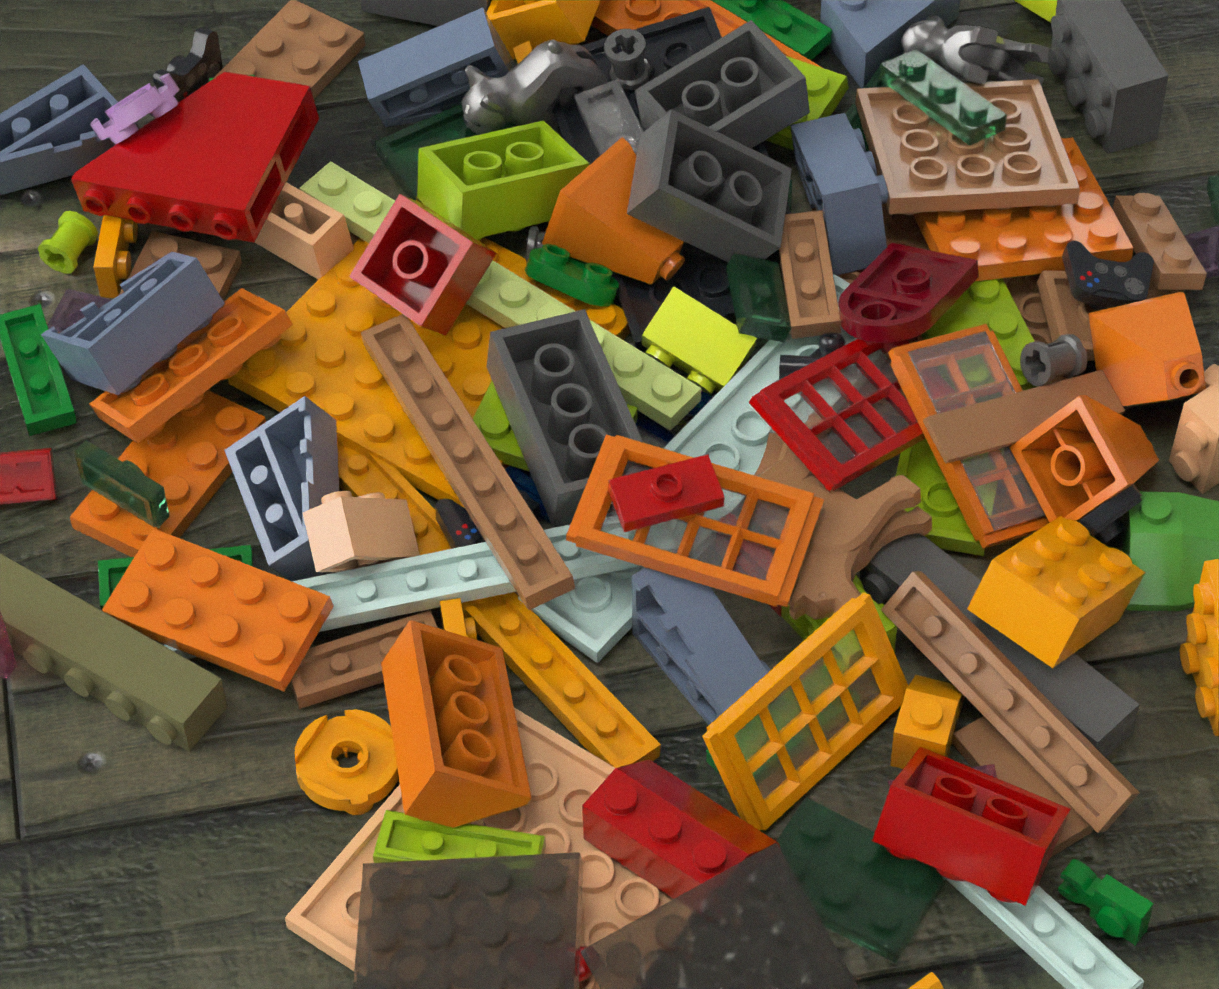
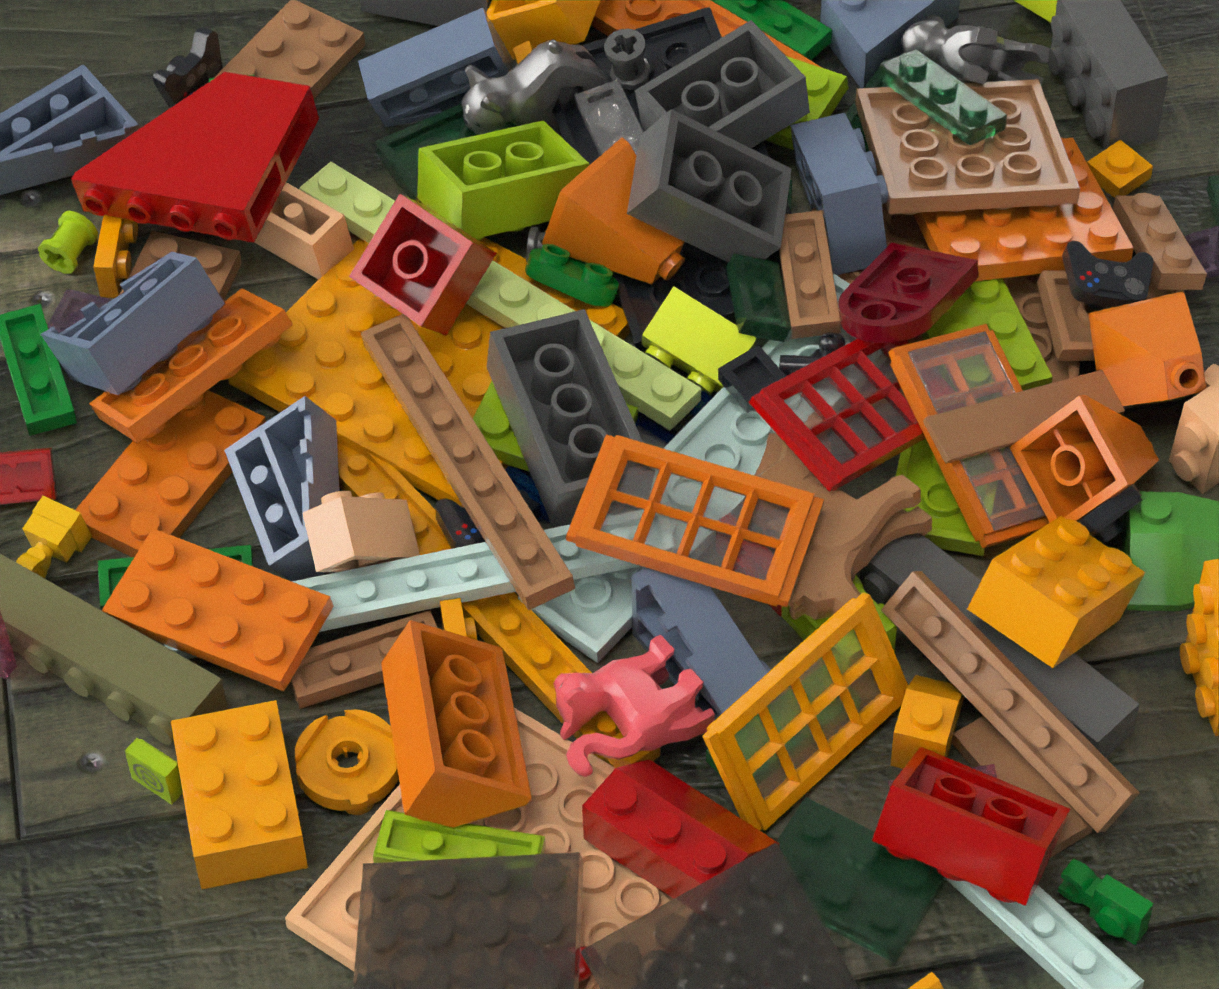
(52, 532): none -> yellow piece
(122, 484): clear green plate -> none
(134, 107): lavender plate -> none
(154, 770): none -> lime tile
(238, 795): none -> light orange brick
(635, 702): none -> coral animal
(666, 493): red plate -> none
(748, 375): none -> black plate
(1046, 361): dark grey bush -> none
(1120, 169): none -> light orange plate

